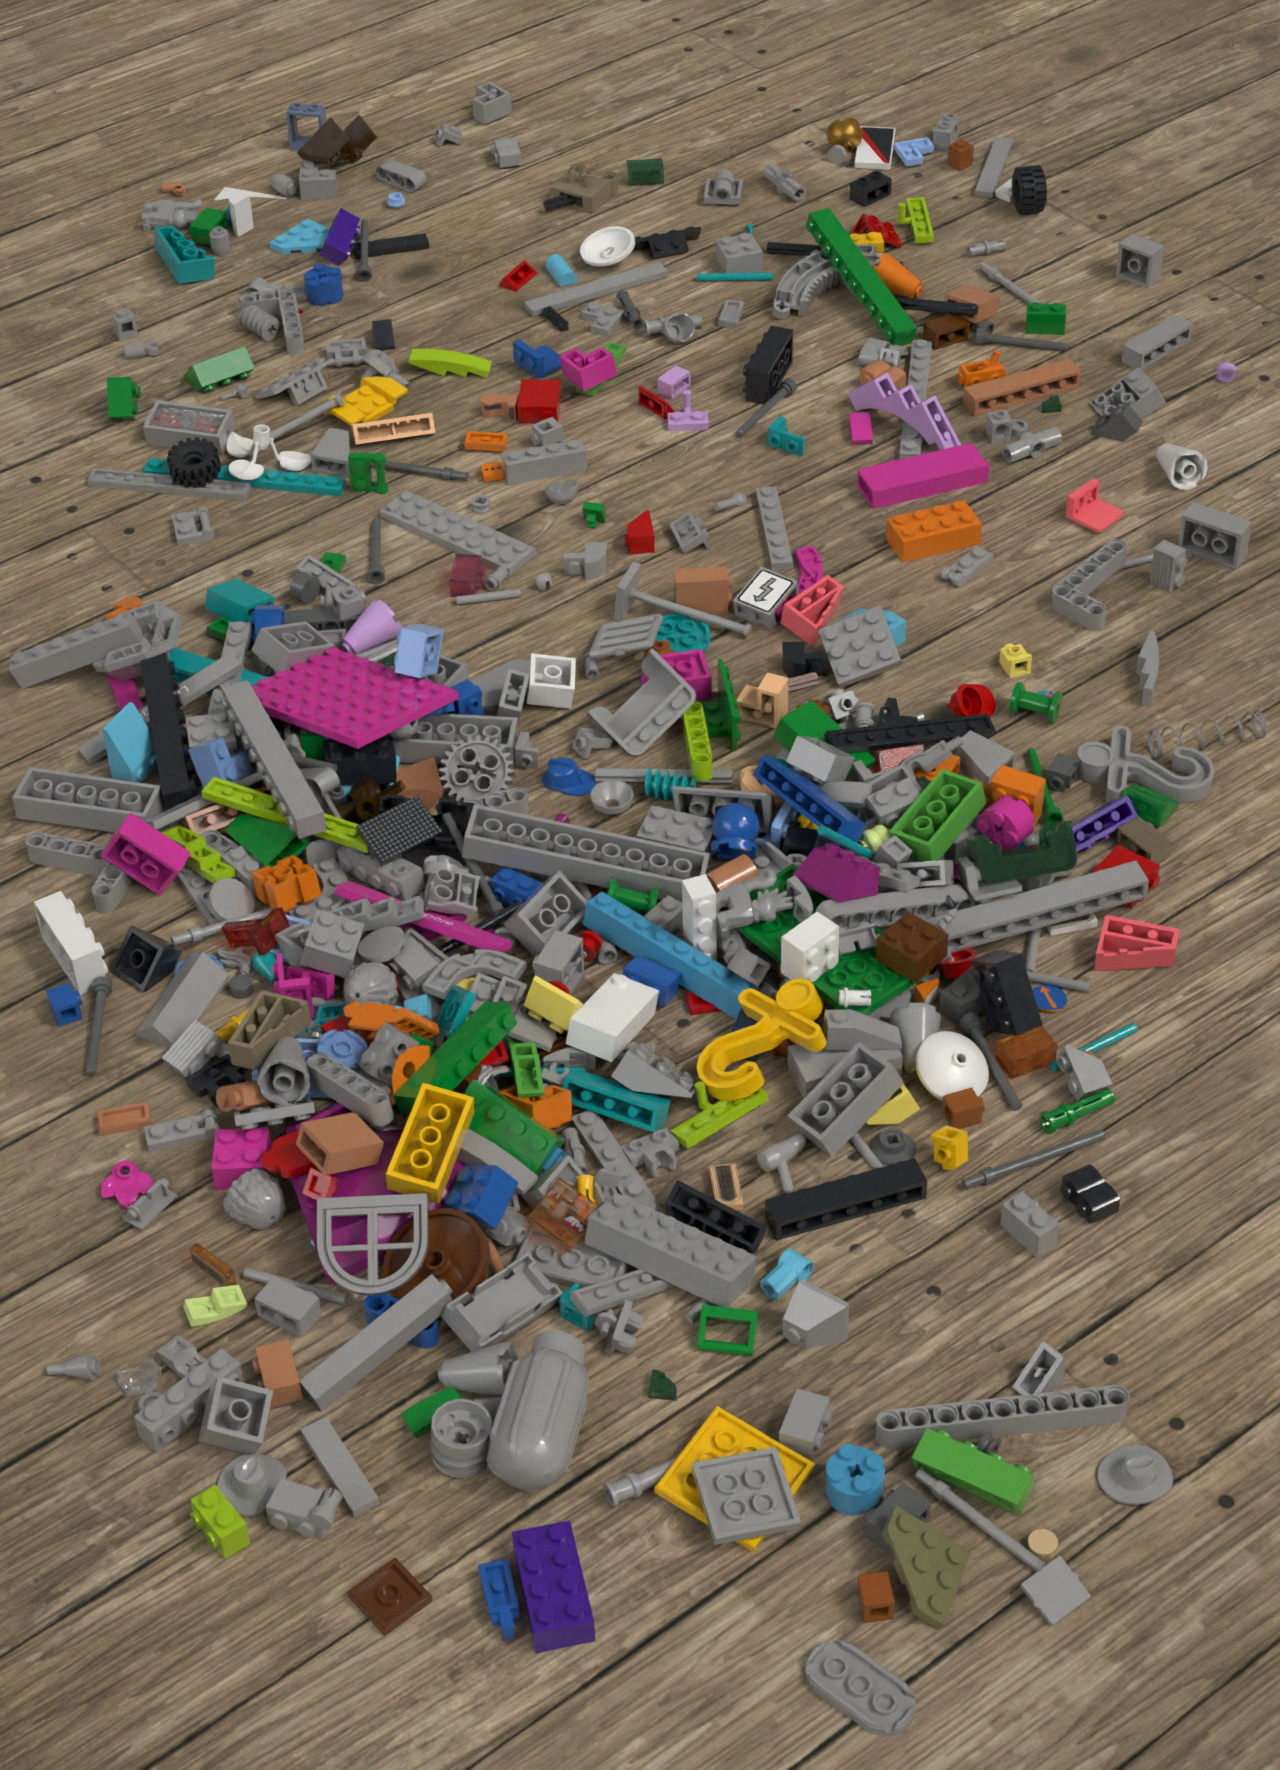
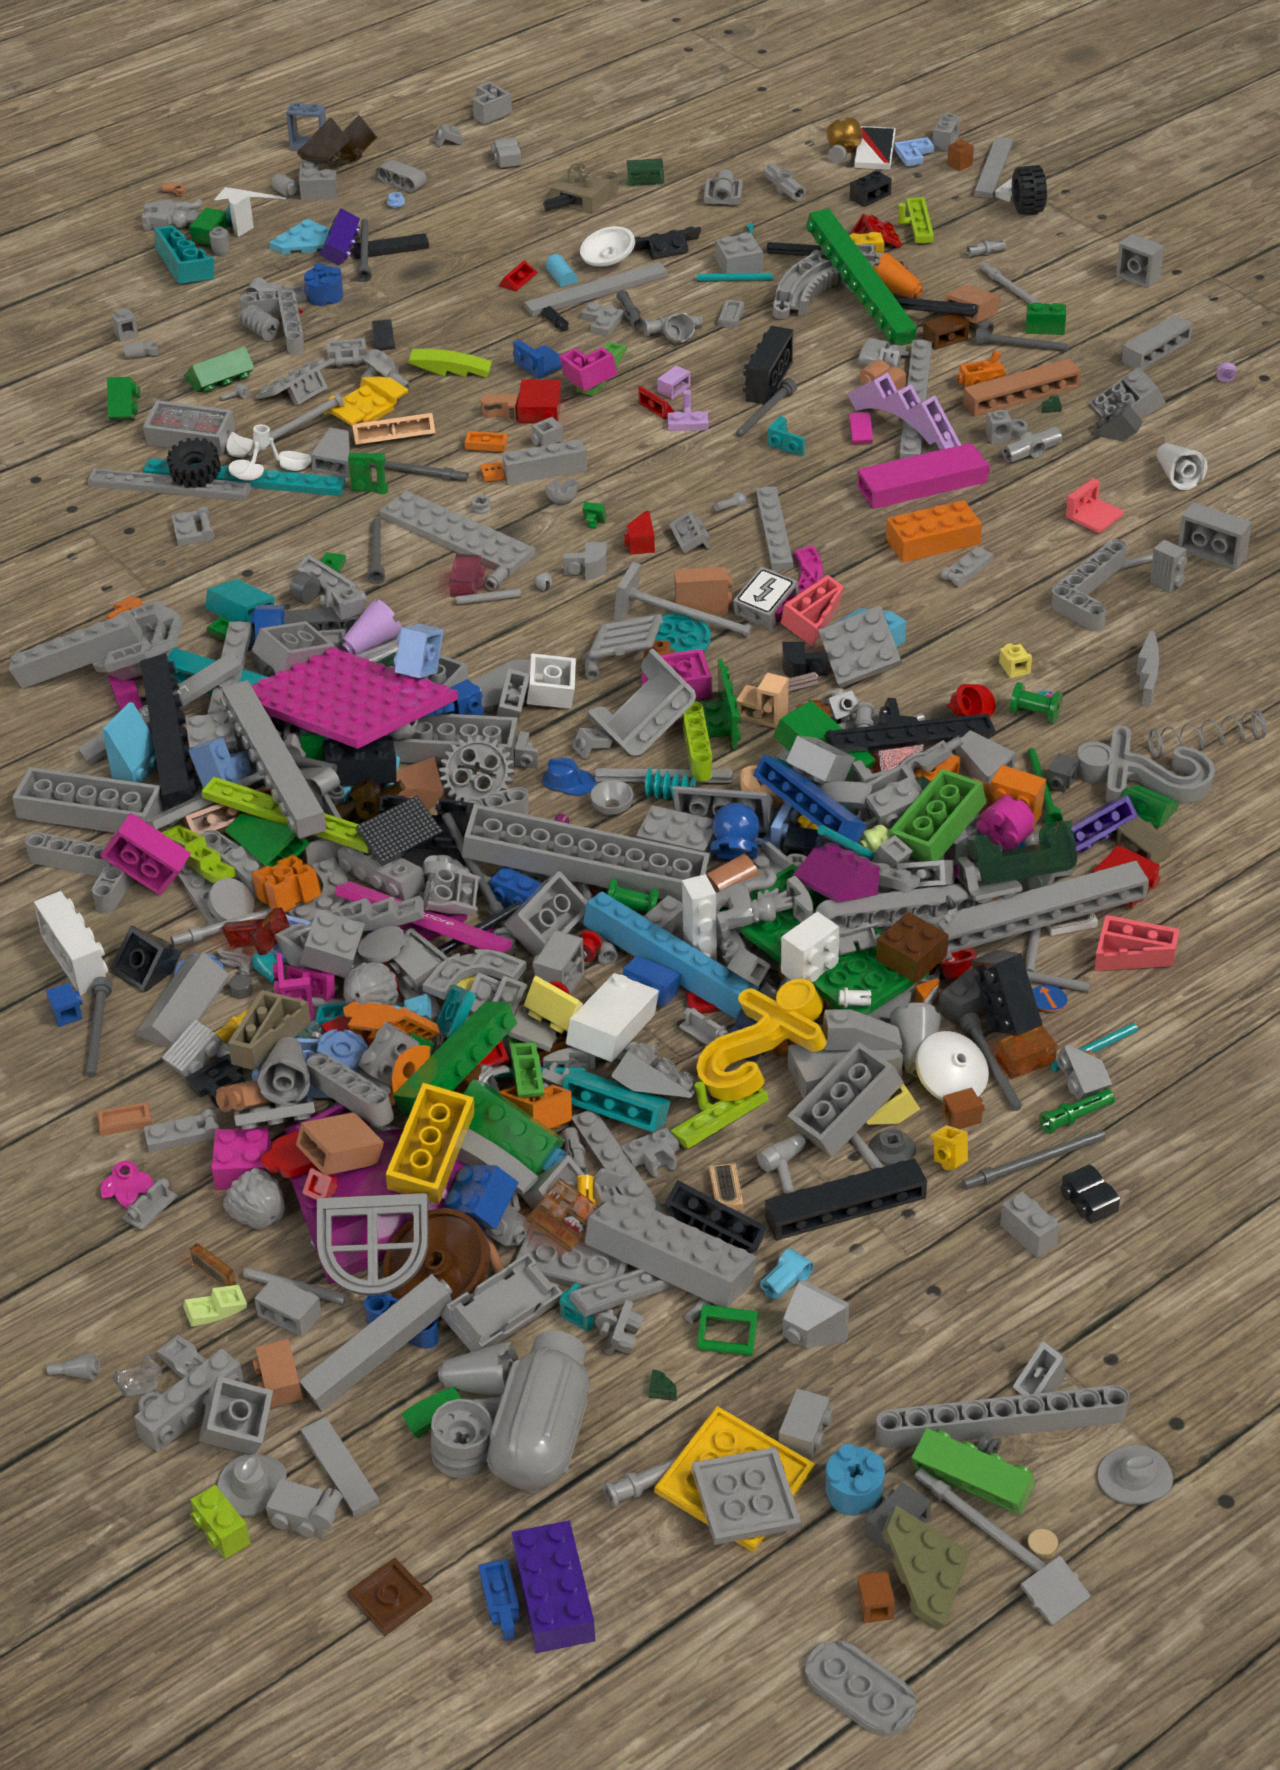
(700, 1027): none -> light grey hinge

